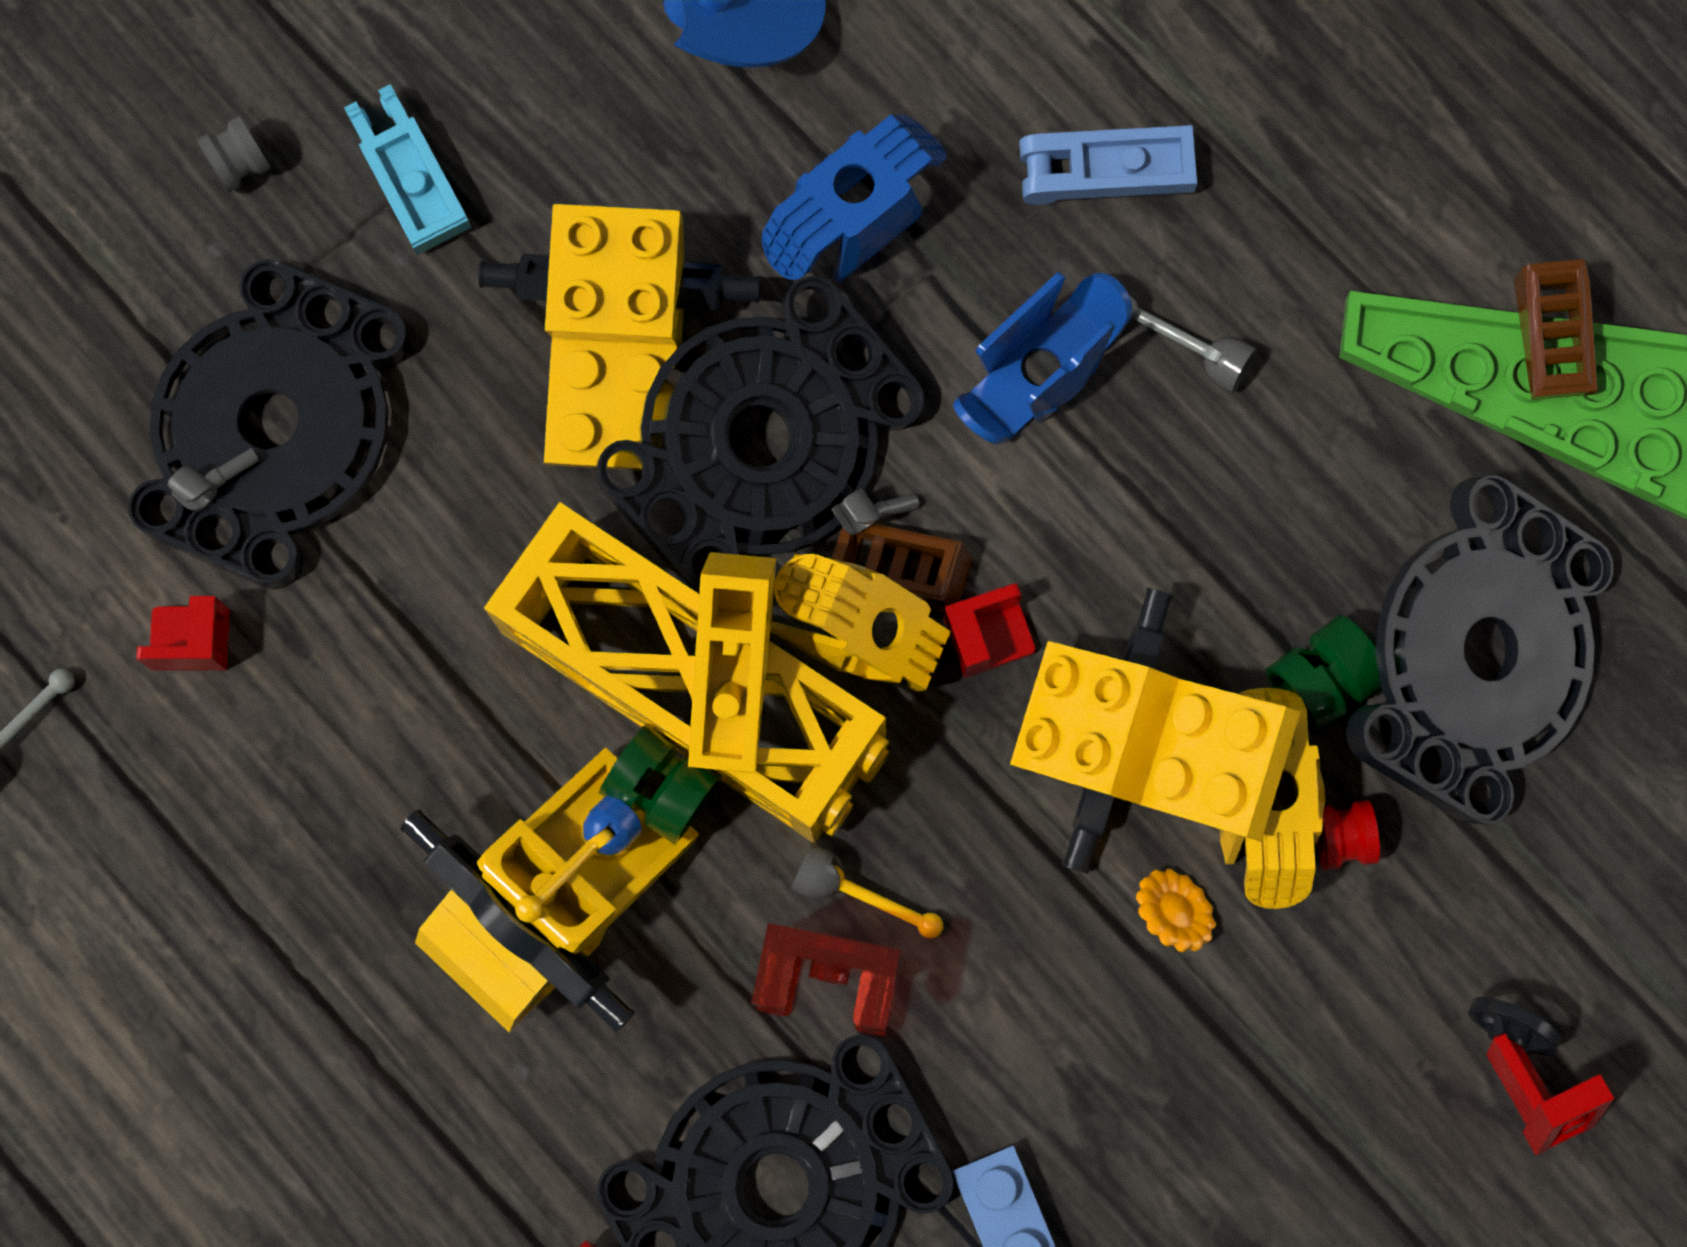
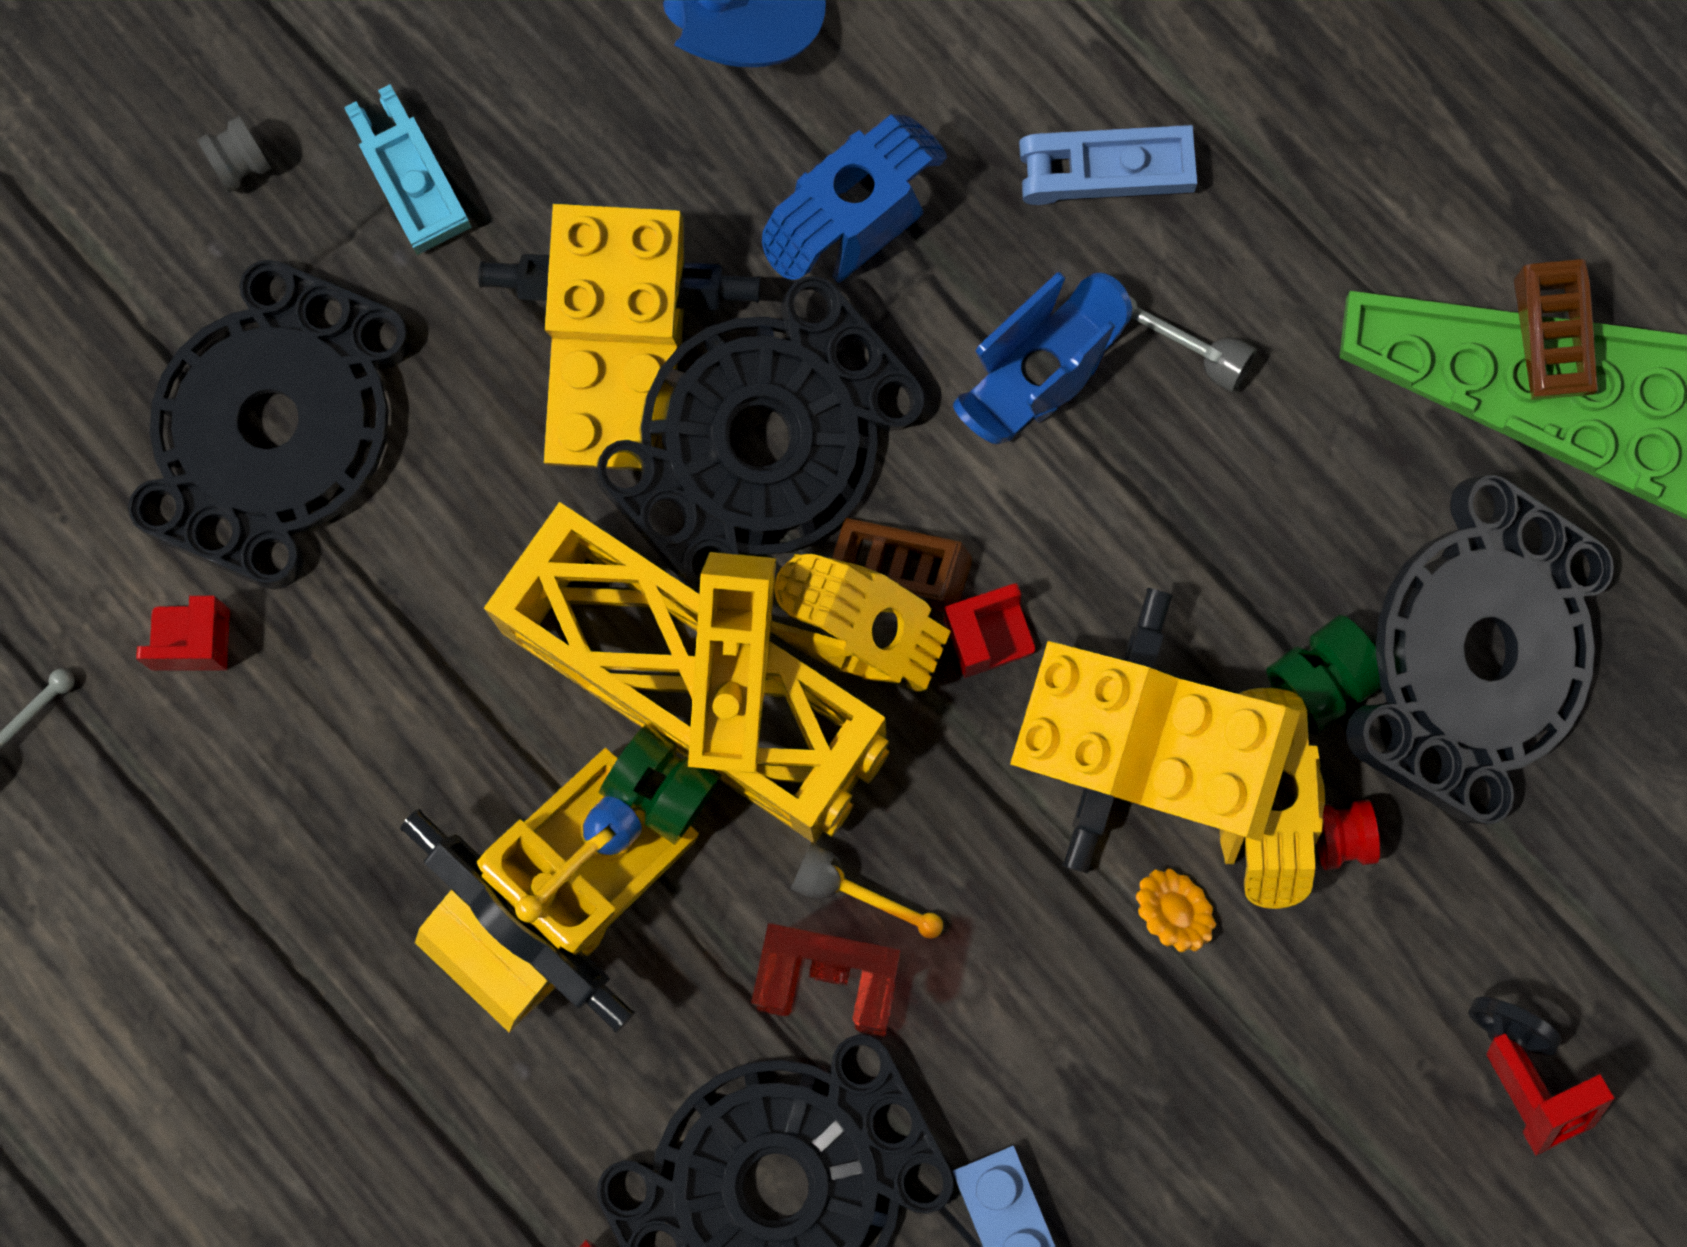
(198, 491): dark grey hand -> none
(858, 511): dark grey hand -> none

